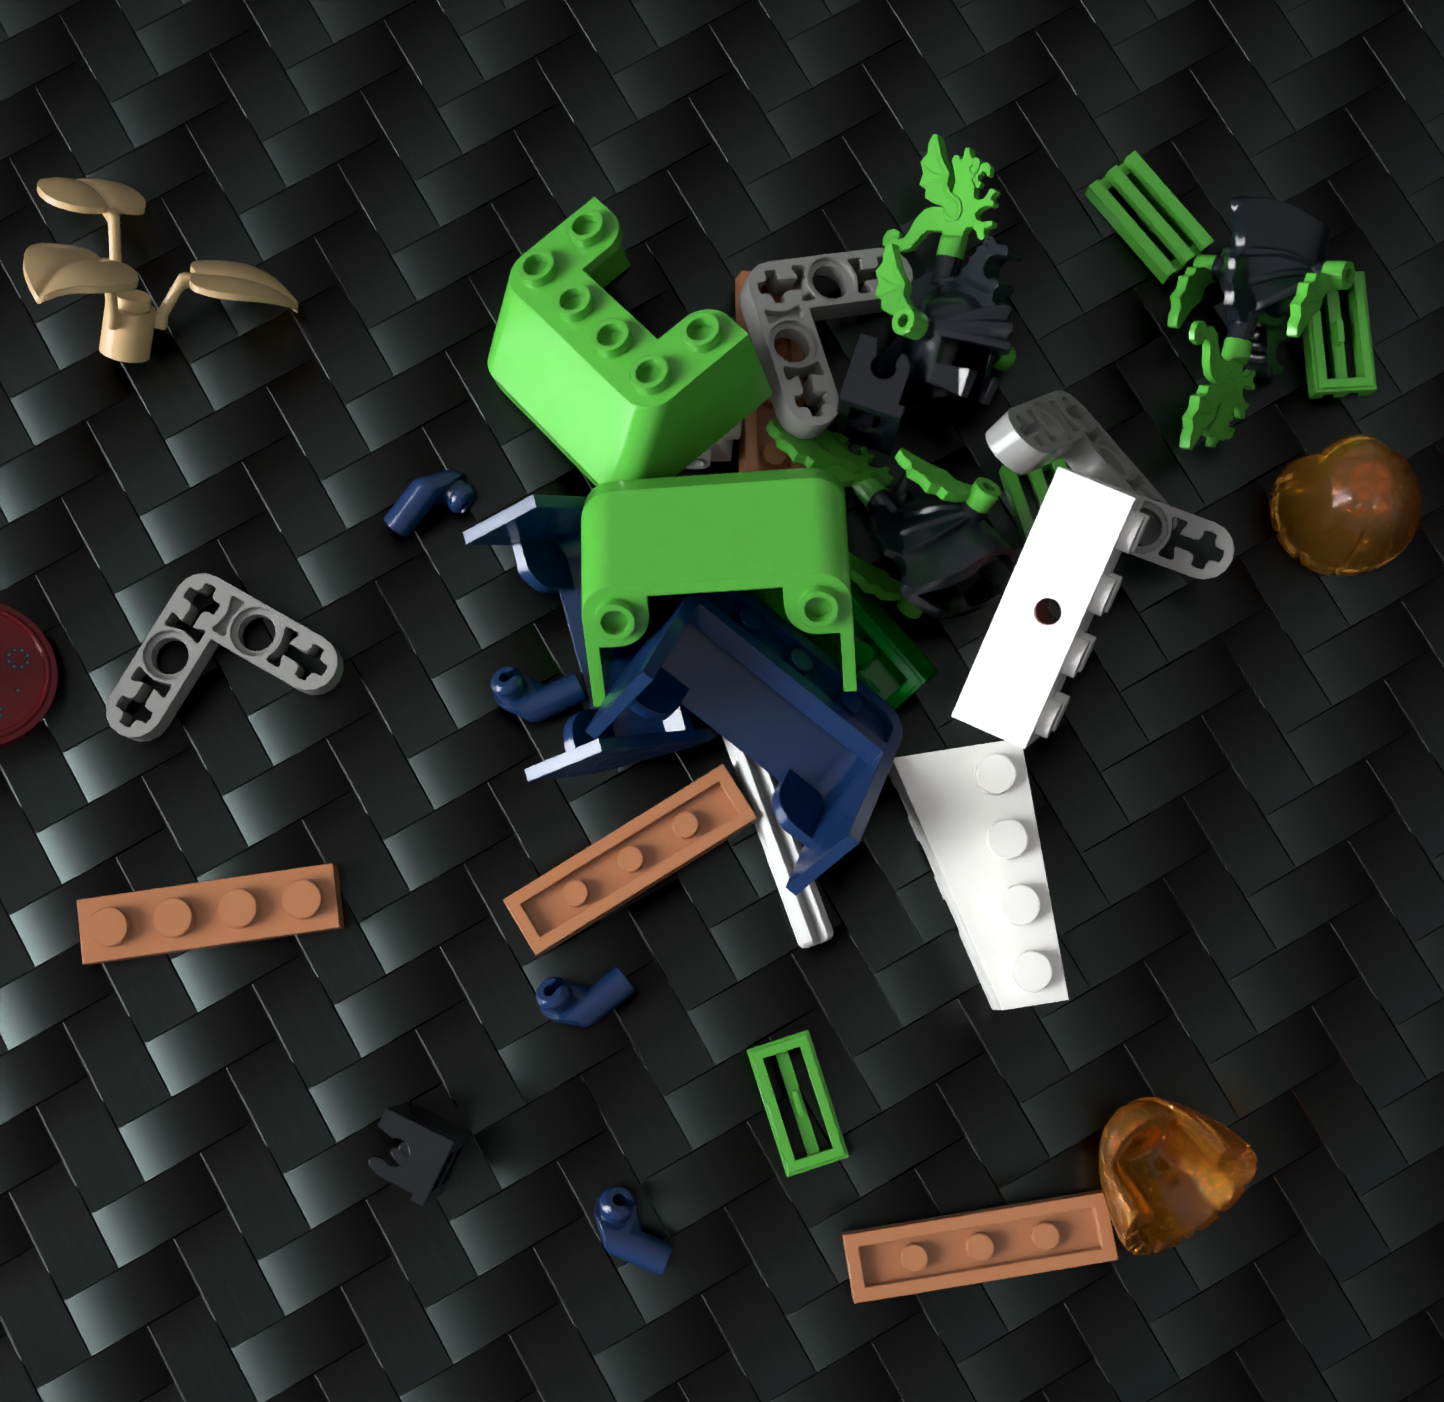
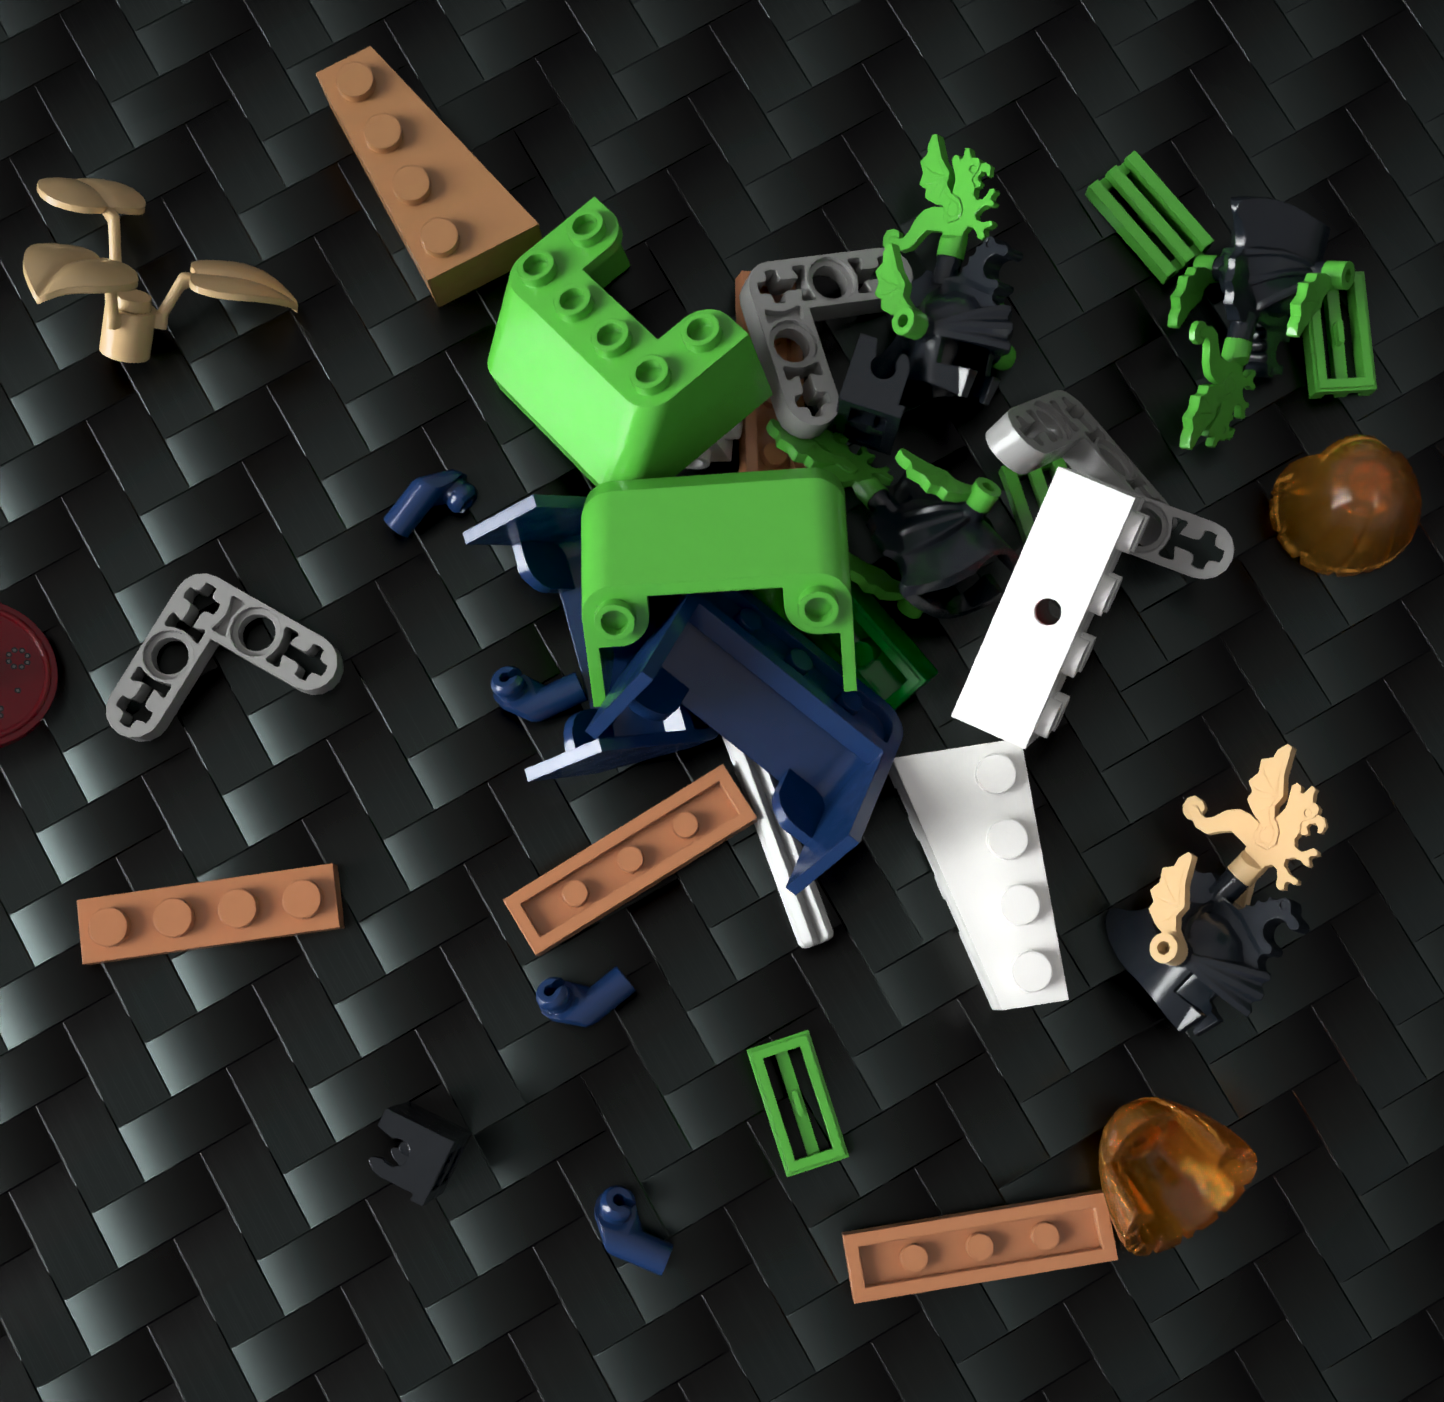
(436, 192): none -> medium nougat wedge
(1200, 929): none -> helmet

